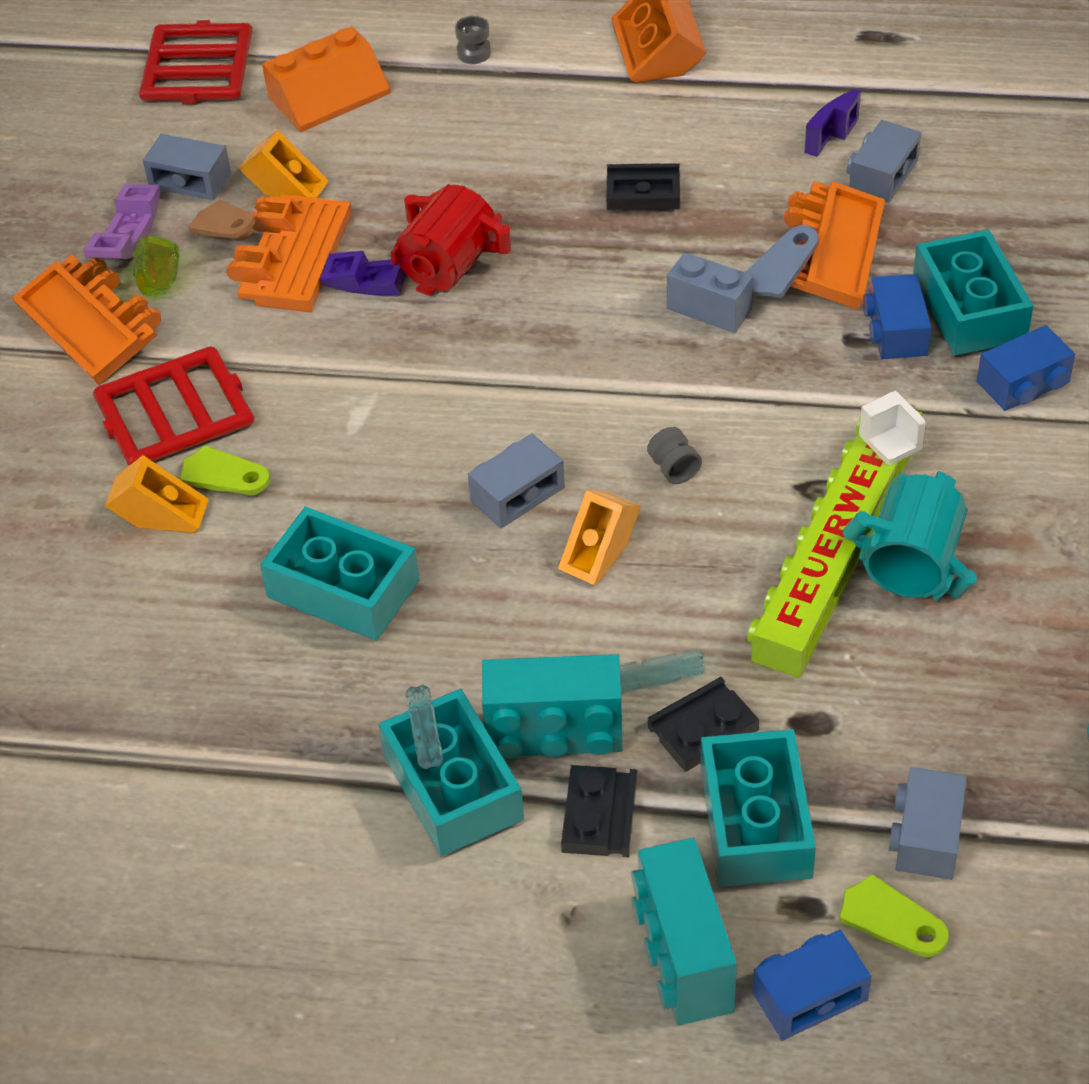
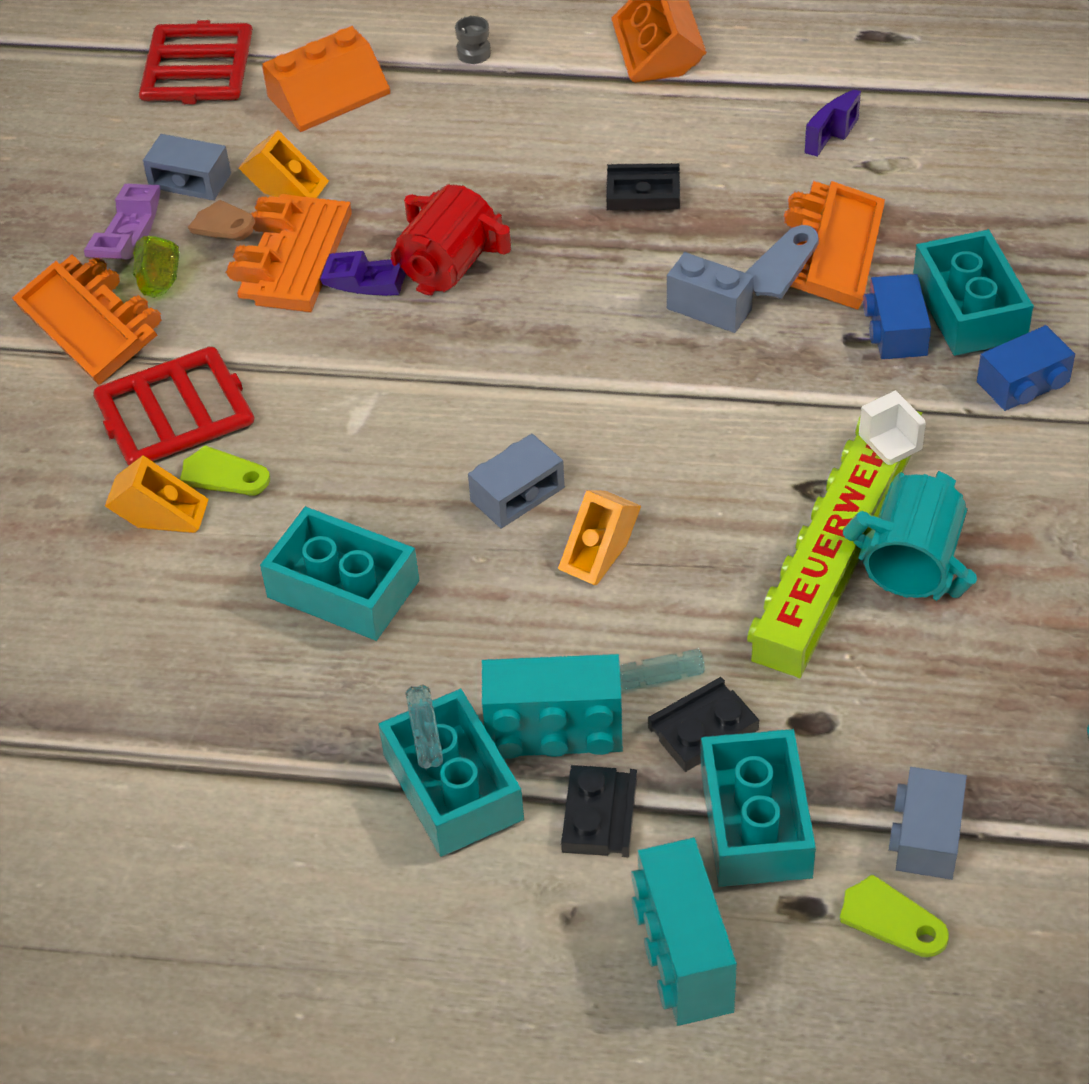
(671, 451): dark grey wheel -> none
(811, 983): blue brick -> none
(884, 159): sand blue brick -> none

